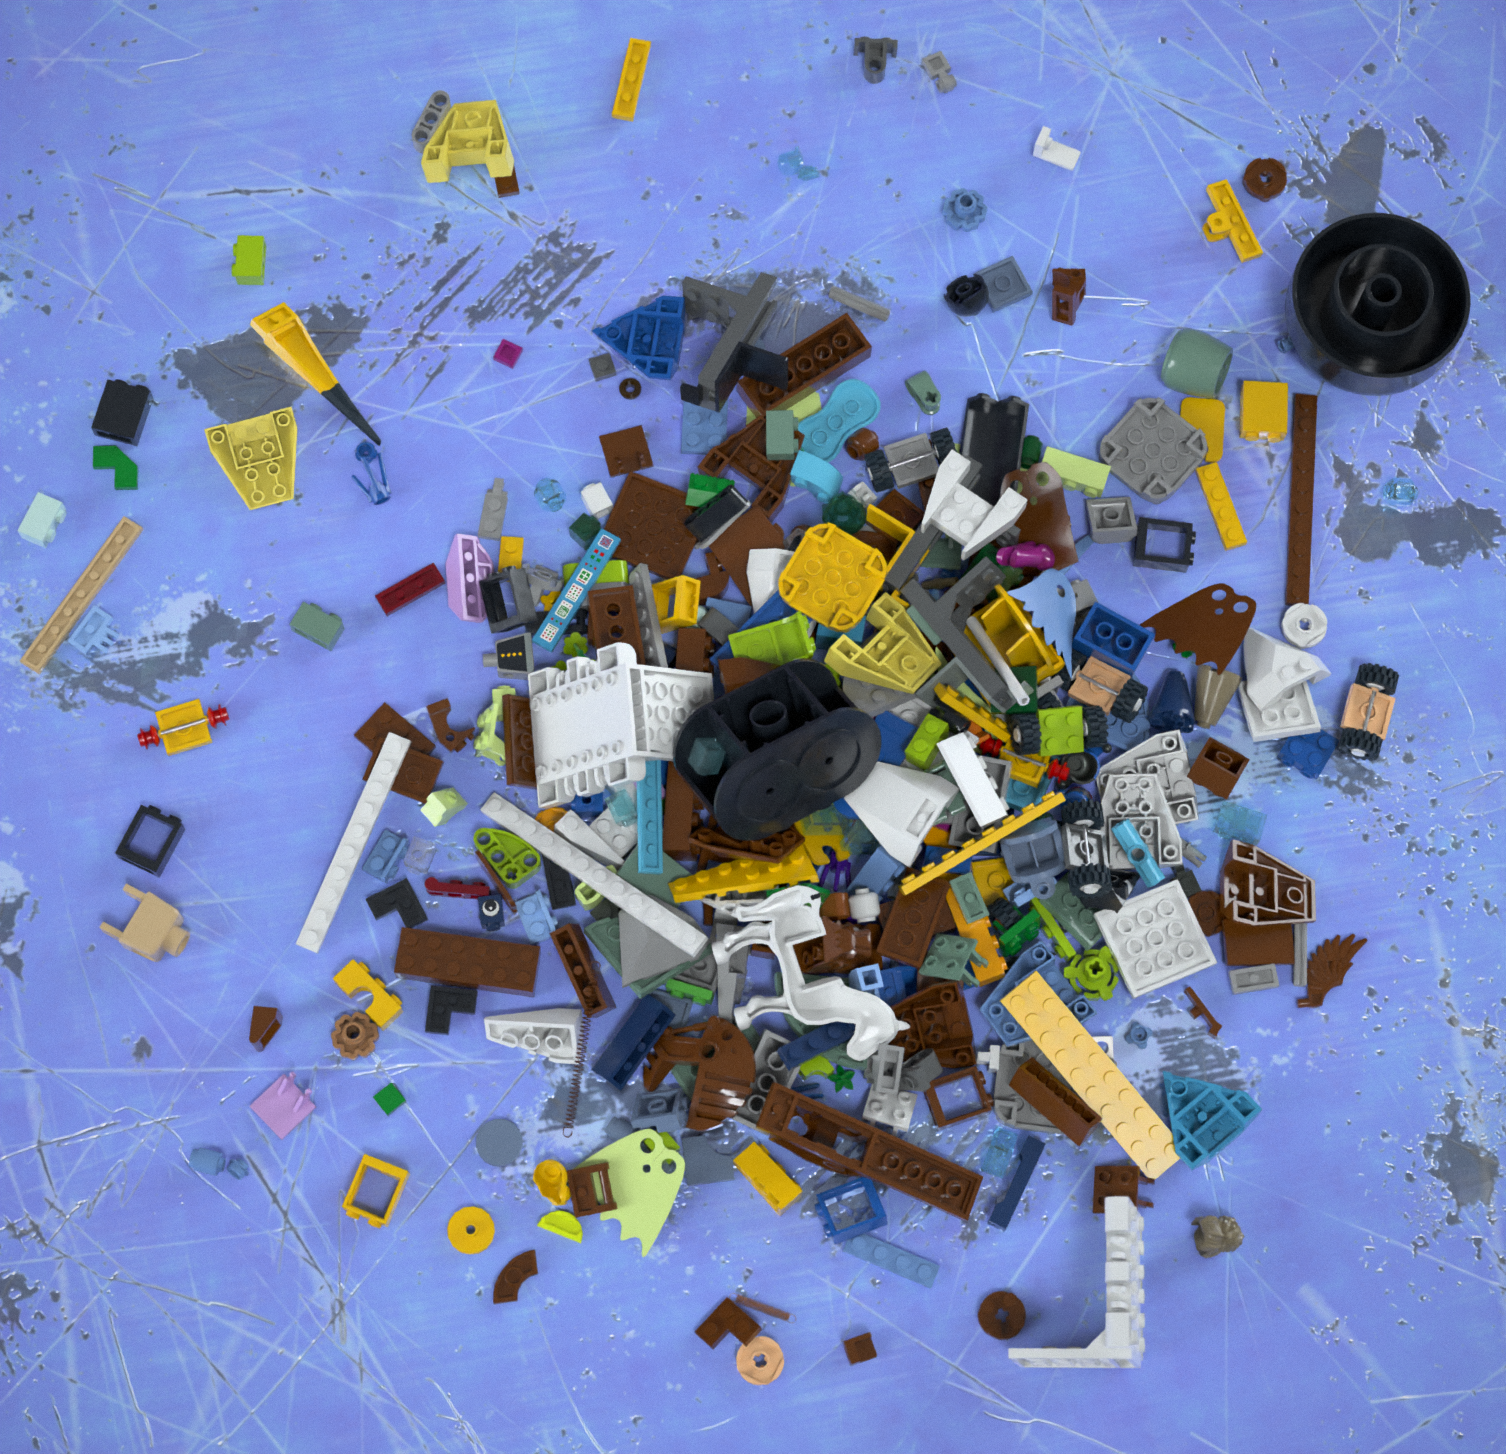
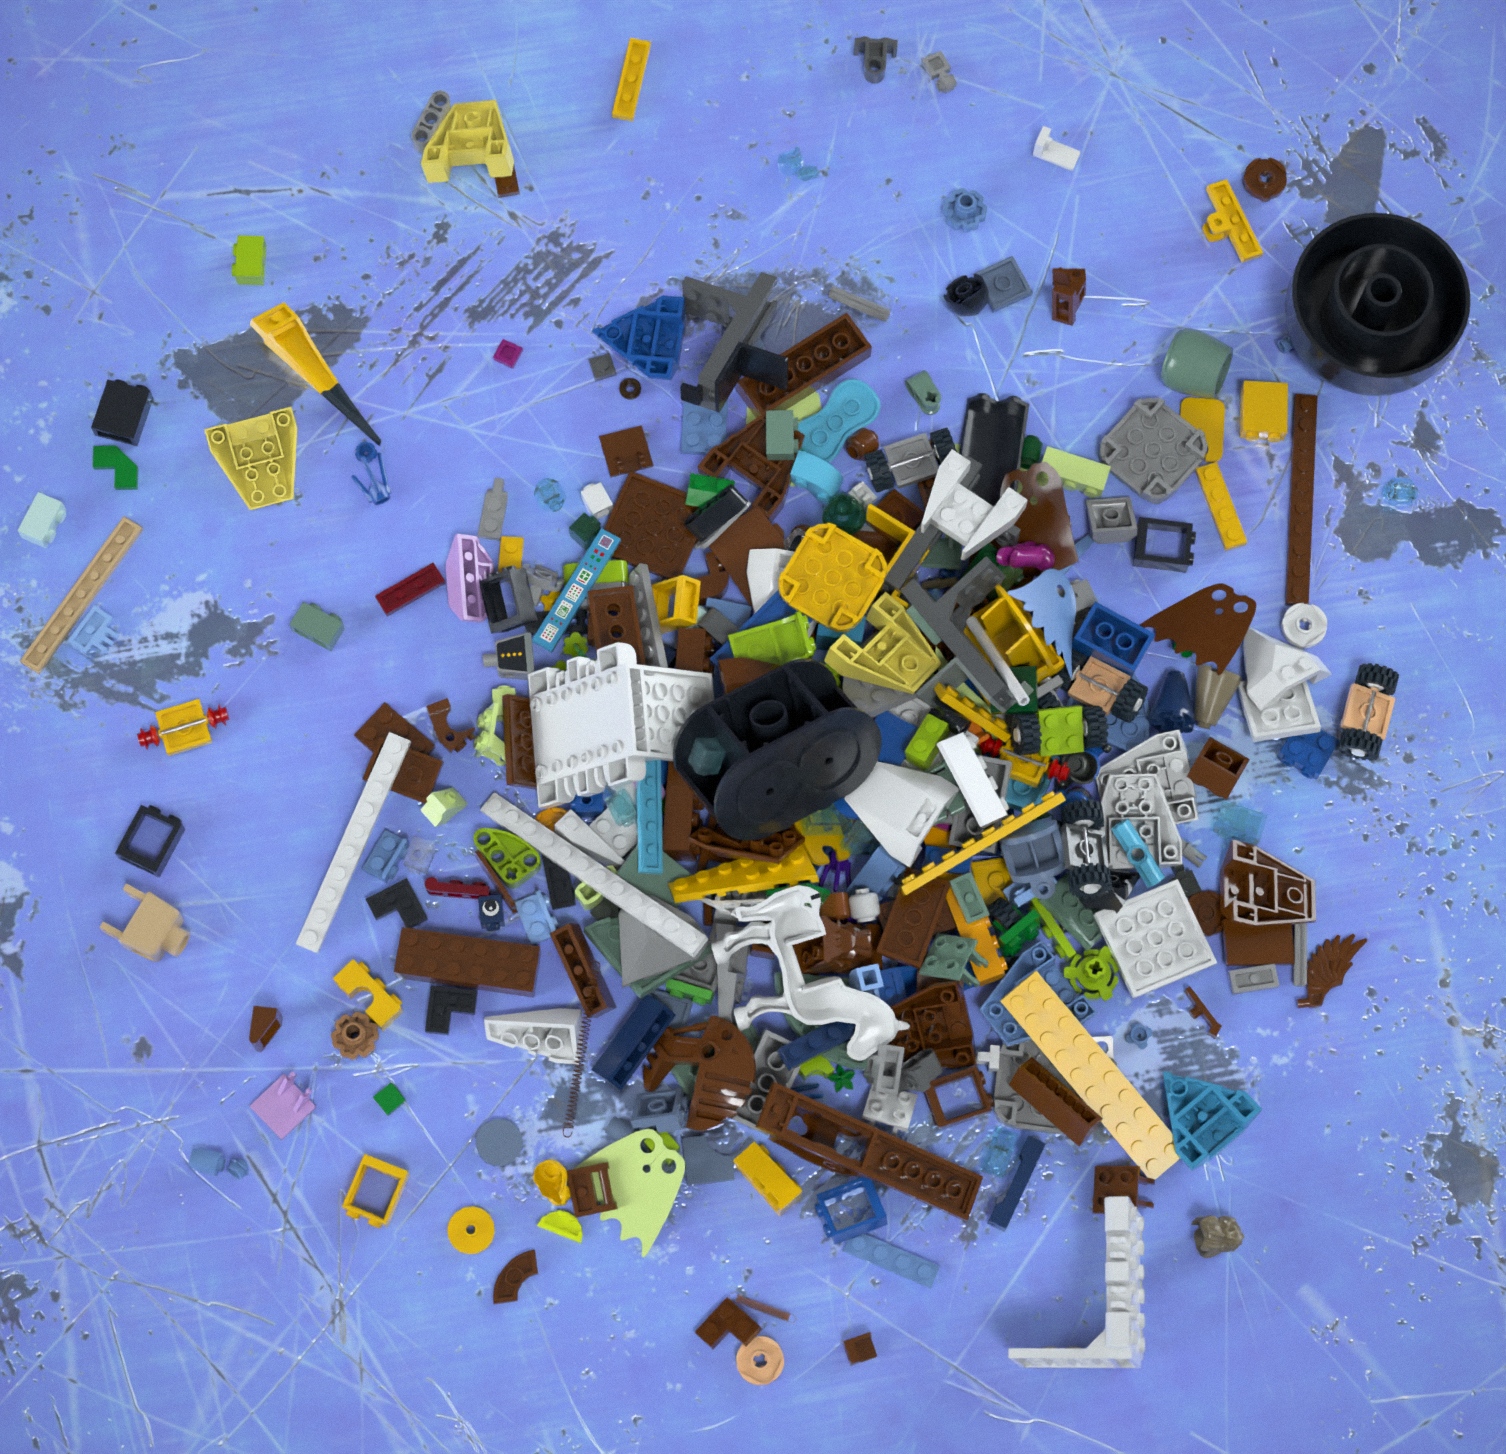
(1008, 1303): reddish brown plate -> none

